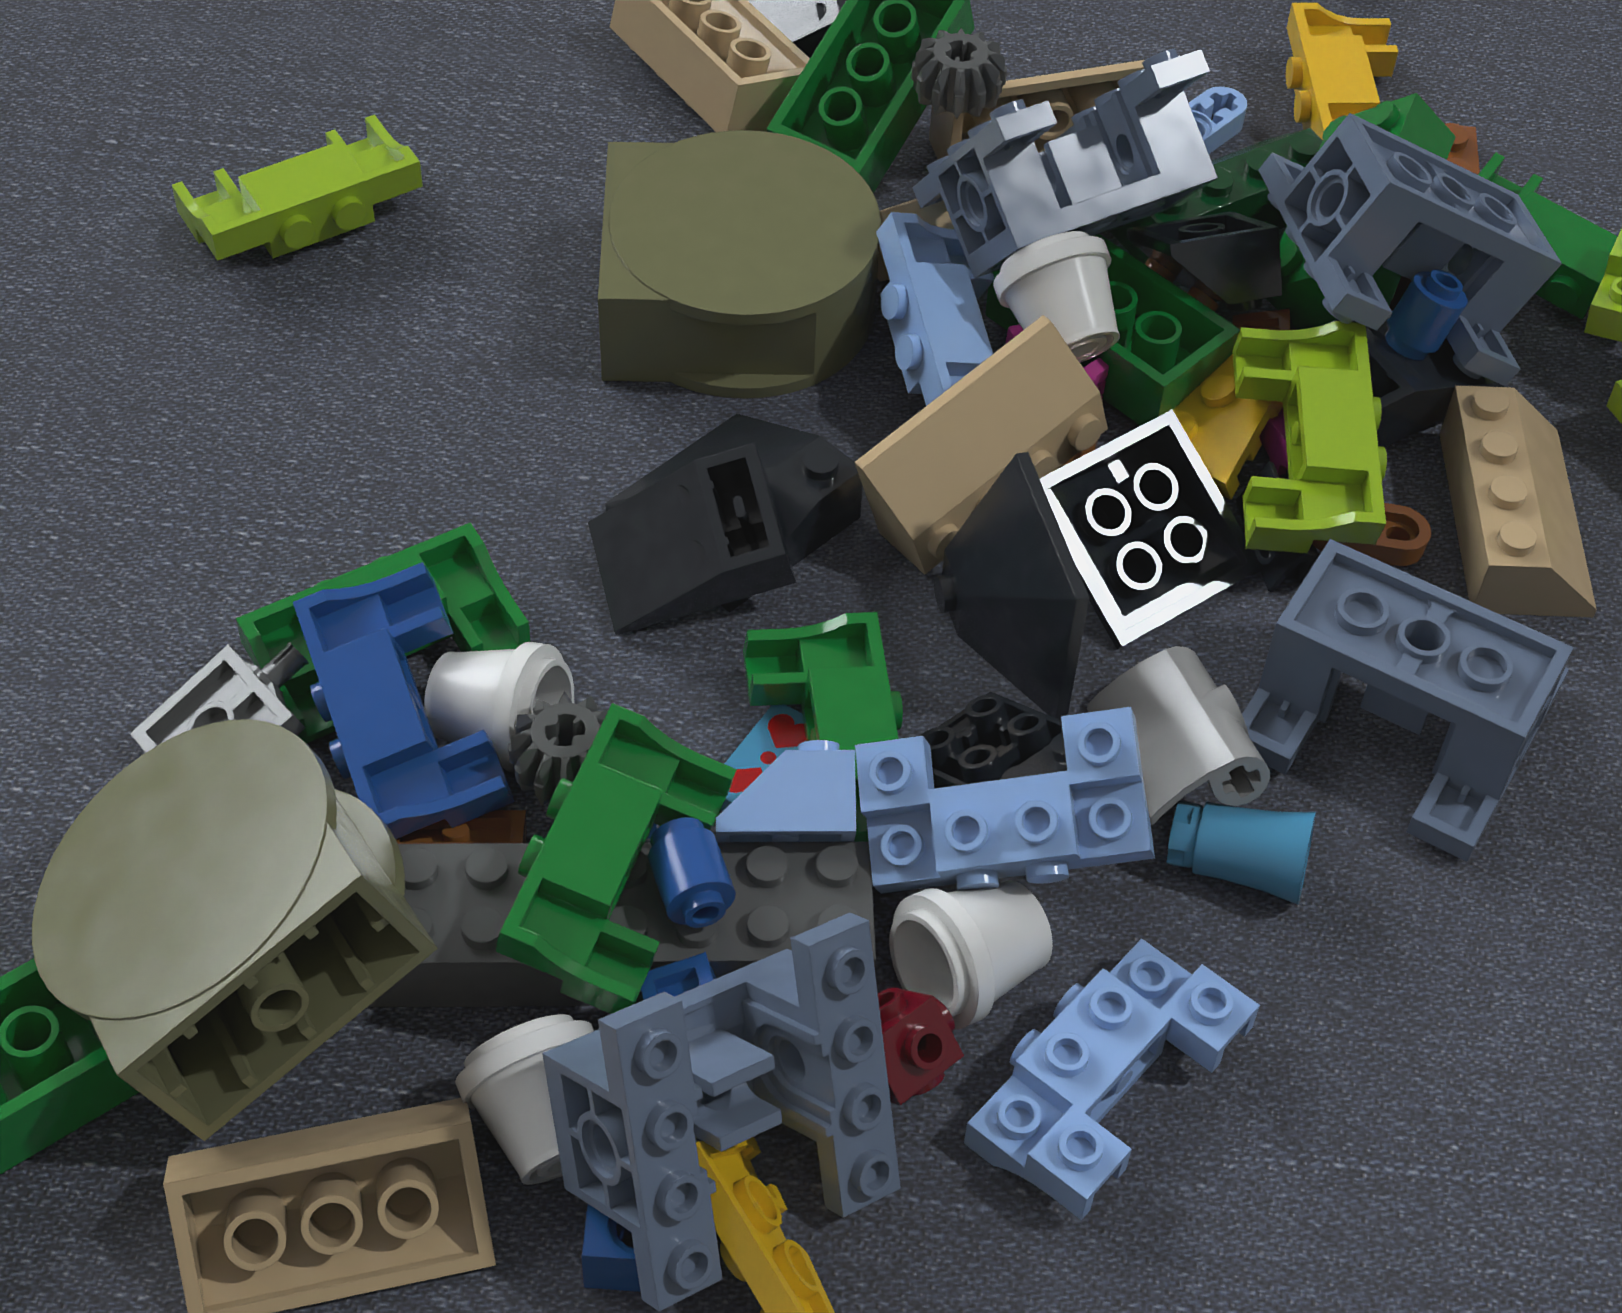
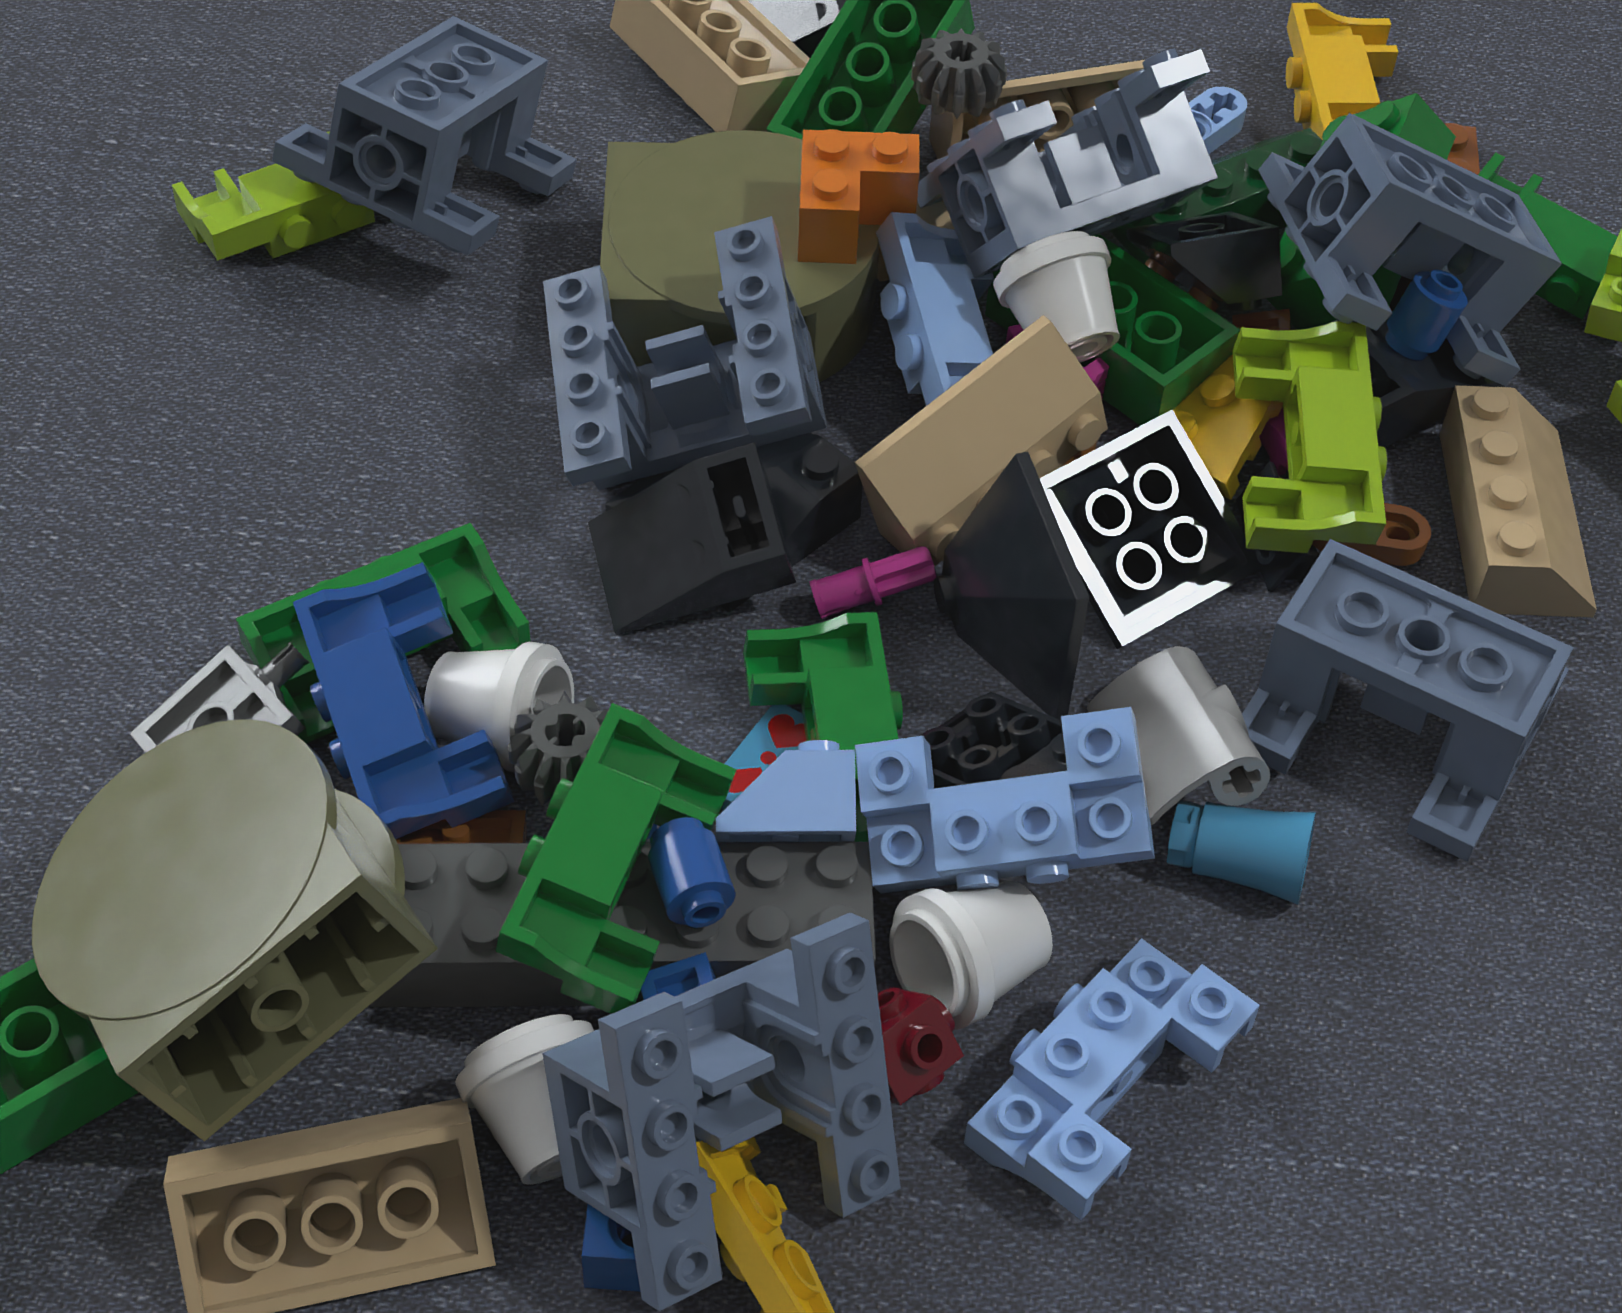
(413, 118): none -> sand blue piece
(693, 396): none -> sand blue piece
(851, 183): none -> orange brick
(873, 581): none -> dark pink axle

